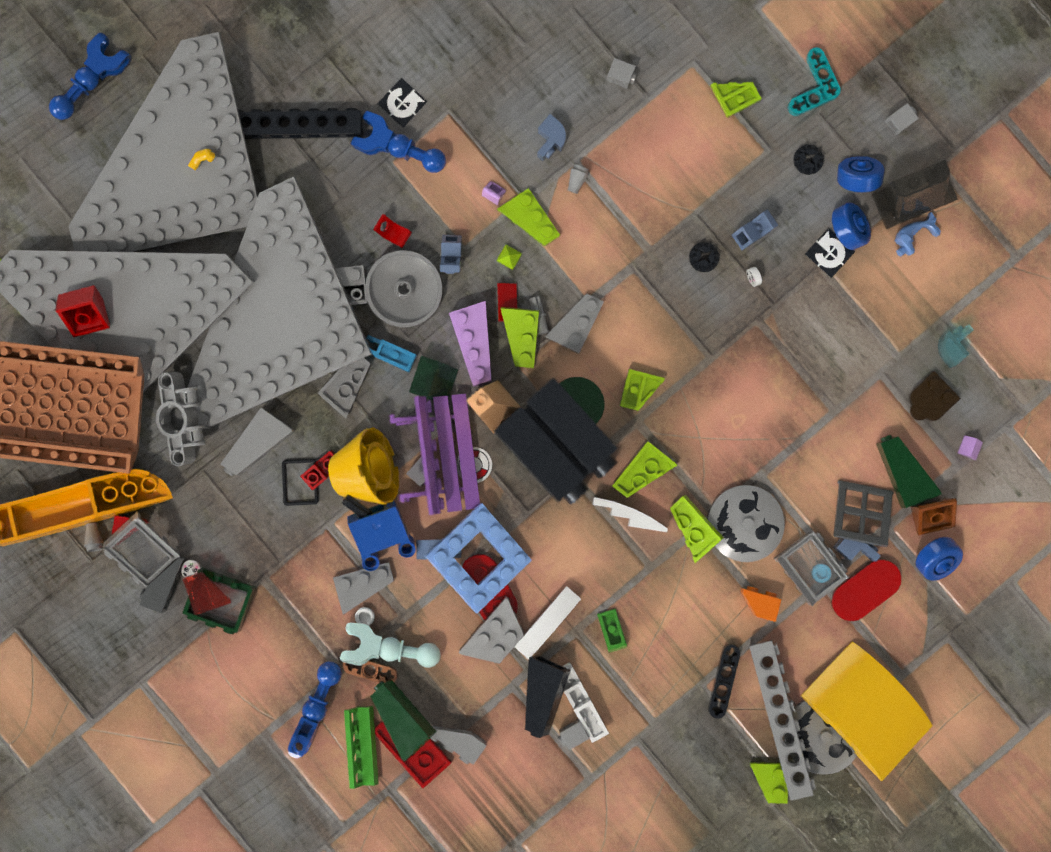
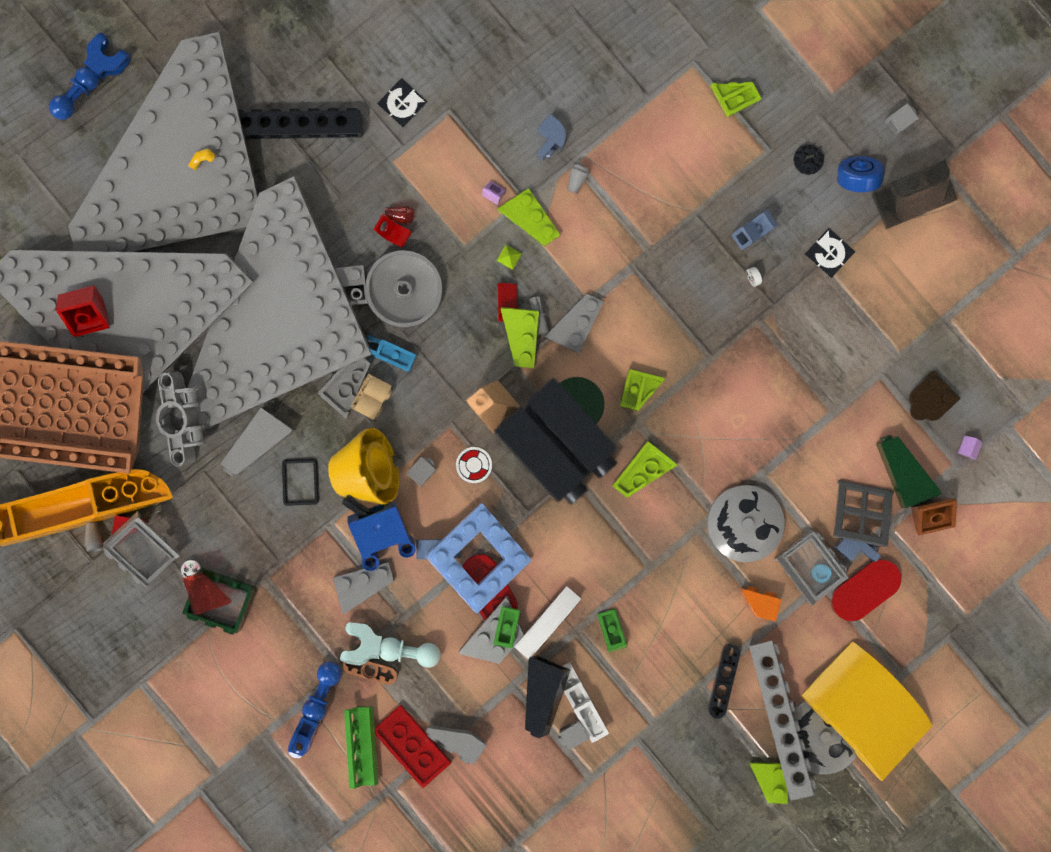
(159, 592): dark grey slope -> none
(318, 471): red slope -> none
(365, 616): white tile -> none
(371, 396): none -> tan brick
(397, 145): blue piece -> none
(400, 214): none -> clear red cone
(402, 719): dark green slope -> none
(433, 379): clear green slope -> none
(447, 453): medium lavender piece -> none
(451, 254): sand blue brick -> none
(472, 334): lavender wedge -> none
(506, 627): none -> bright green slope
(621, 73): light grey brick -> none
(636, 518): white slope -> none
(697, 530): lime wing -> none
(704, 266): black gear -> none
(821, 90): teal beam -> none
(851, 226): blue wheel -> none
(905, 235): medium blue animal -> none
(939, 558): blue wheel -> none
(950, 347): clear light blue brick -> none

